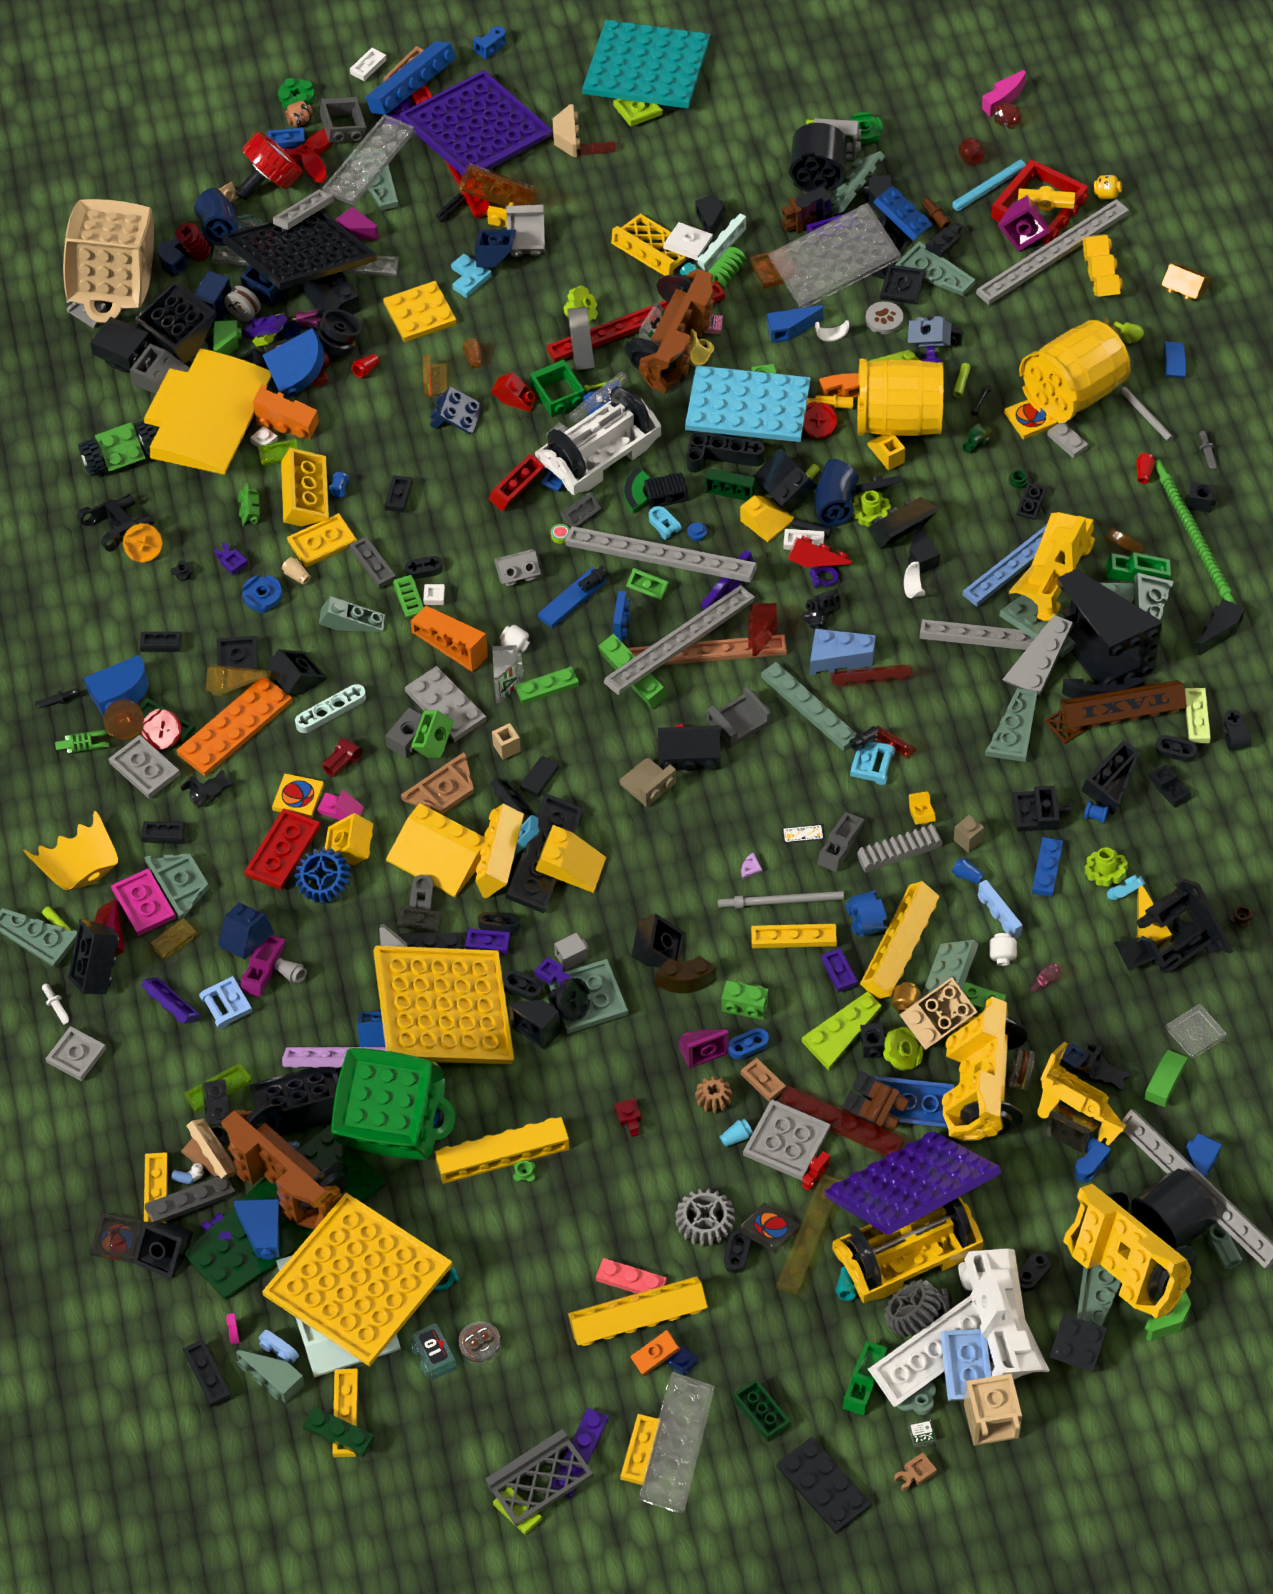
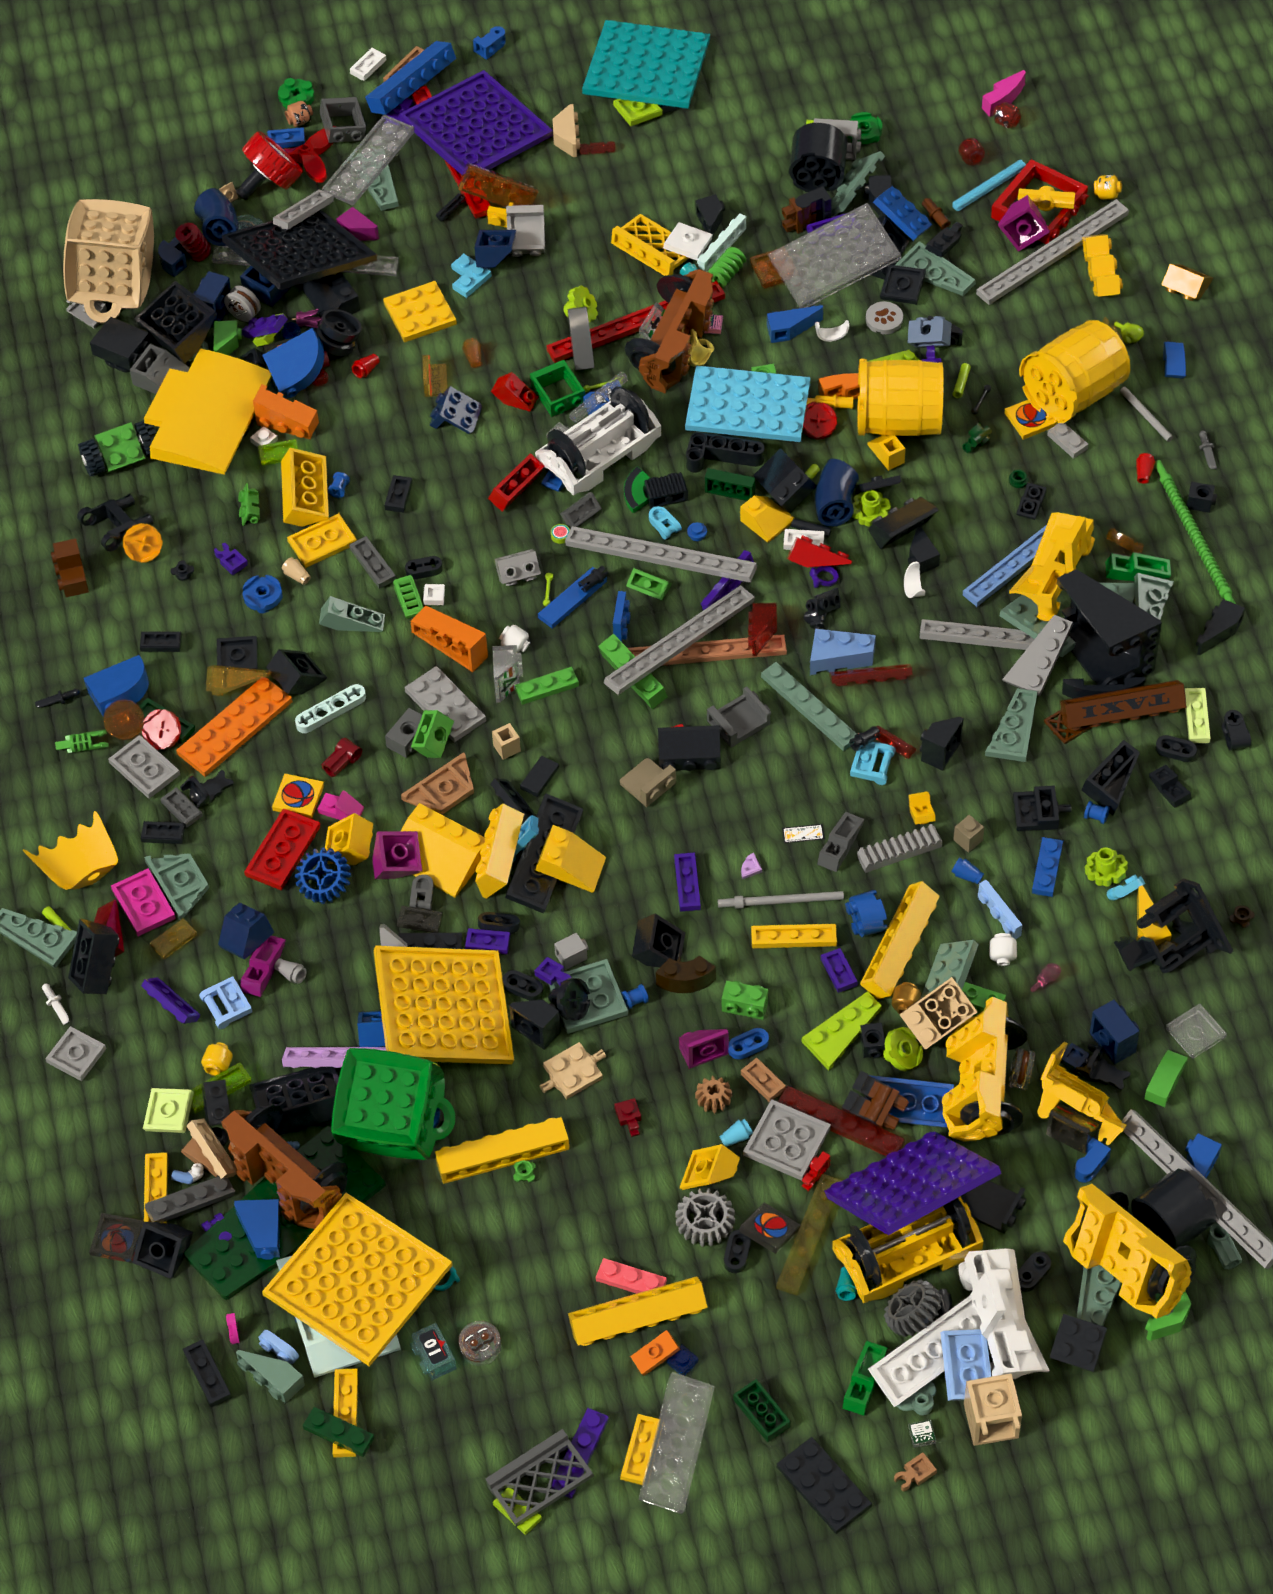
(69, 567): none -> reddish brown brick
(168, 1110): none -> yellowish green plate
(181, 807): none -> dark grey plate
(216, 1058): none -> yellow head
(396, 854): none -> magenta slope
(549, 577): none -> lime hinge
(572, 1070): none -> tan plate
(635, 996): none -> blue bush
(687, 882): none -> dark purple plate
(709, 1166): none -> yellow slope
(941, 742): none -> black slope
(994, 1205): none -> black panel
(1114, 1031): none -> dark blue brick

